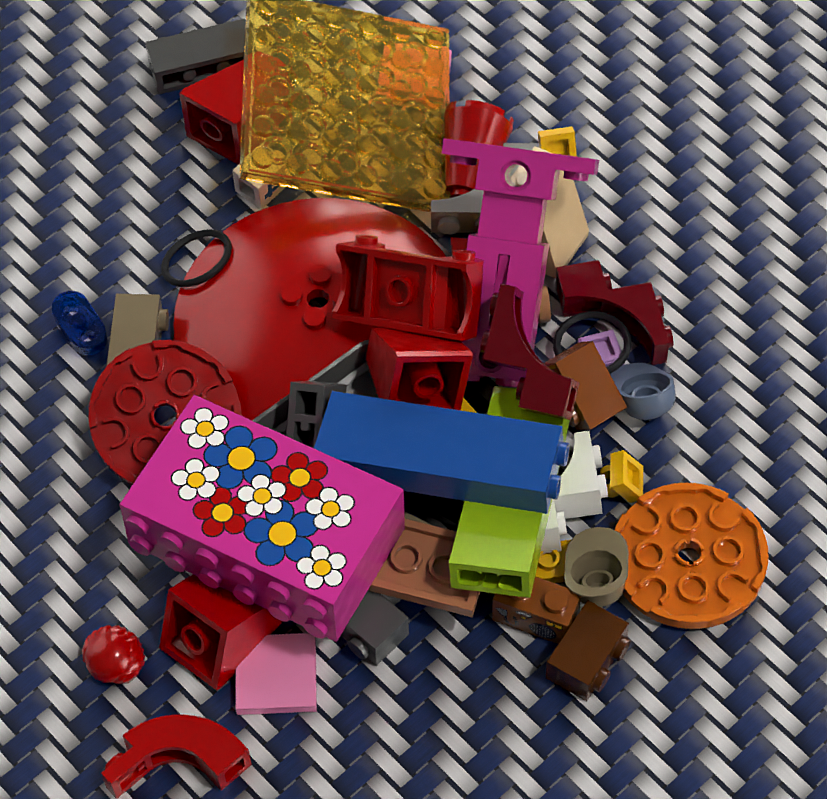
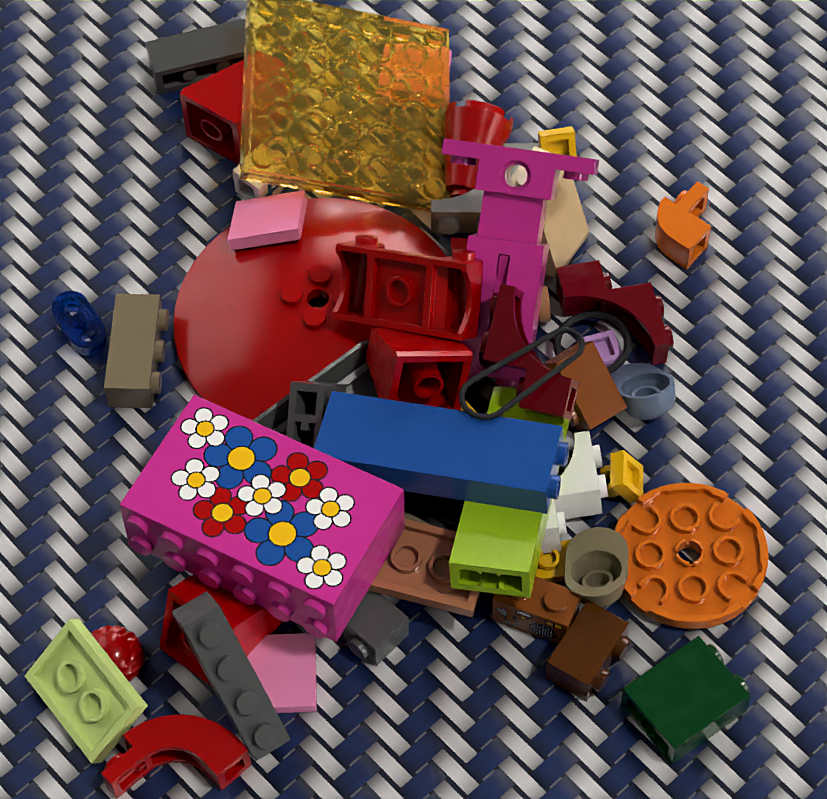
(85, 691): none -> yellowish green plate
(140, 383): red plate -> none
(206, 276): black tyre -> none
(231, 675): none -> dark grey brick
(267, 220): none -> bright pink tile
(469, 382): none -> black piece
(679, 230): none -> orange brick
(686, 699): none -> dark green brick

